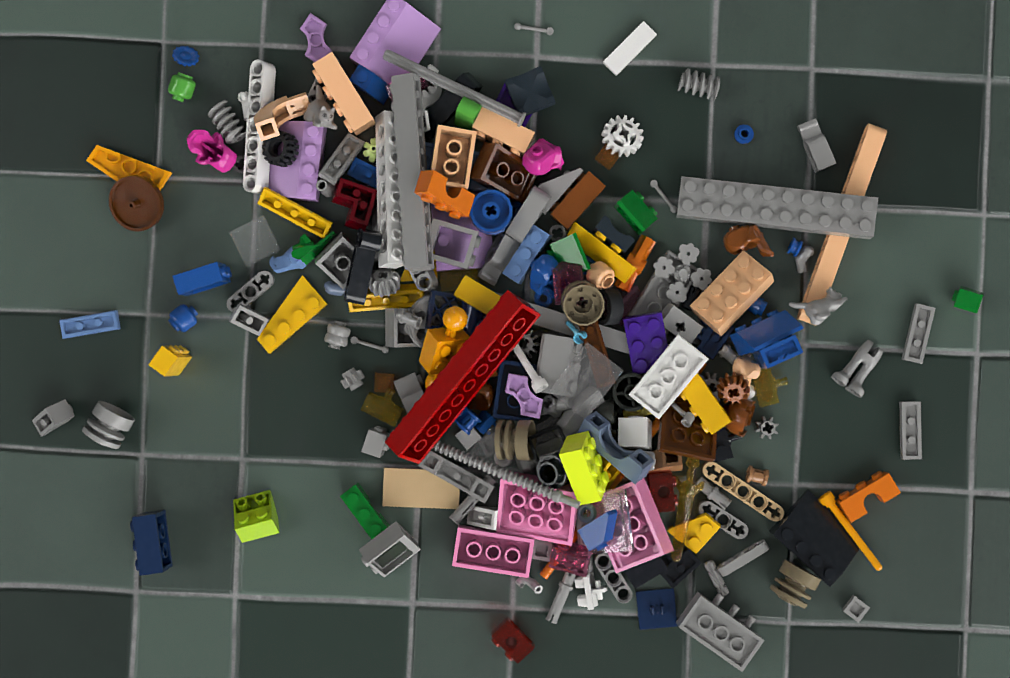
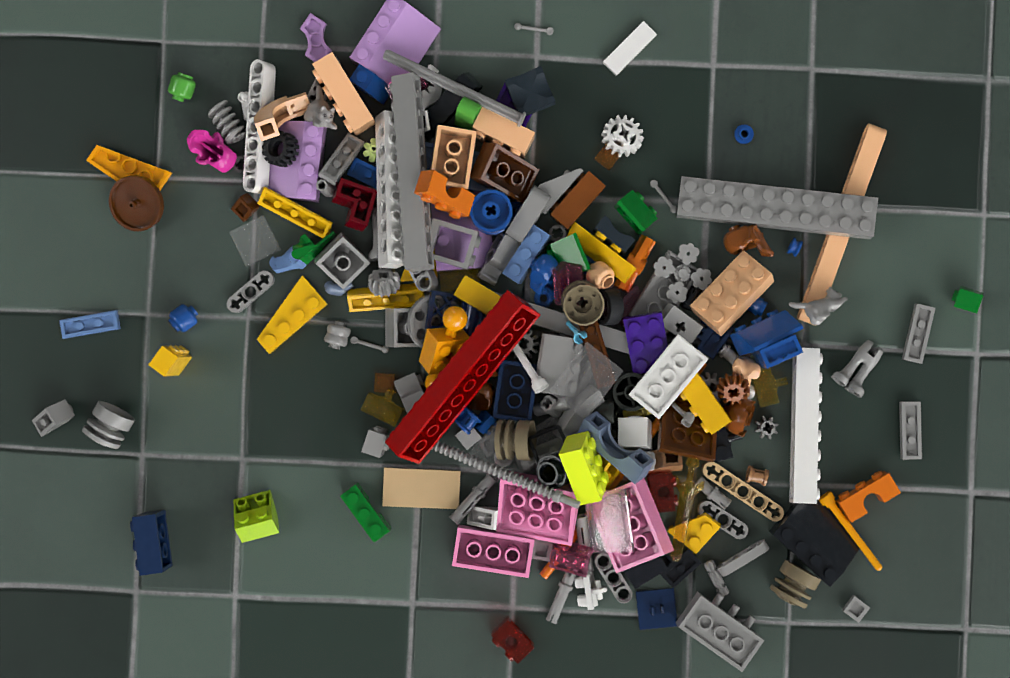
(185, 56): blue piece -> none
(202, 278): blue window -> none
(245, 207): none -> reddish brown slope
(248, 319): light grey slope -> none
(352, 379): light grey gear -> none
(361, 265): black beam -> none
(394, 557): light grey window -> none
(404, 316): light grey pin -> none
(457, 476): light grey slope -> none
(518, 387): lavender tile -> none
(531, 582): light grey arm -> none
(542, 158): dark pink head -> none
(580, 513): sand blue plate -> none
(599, 531): slope -> none
(700, 83): light grey piece -> none
(804, 253): light grey arm -> none
(804, 426): none -> white brick
(816, 145): light grey piece -> none

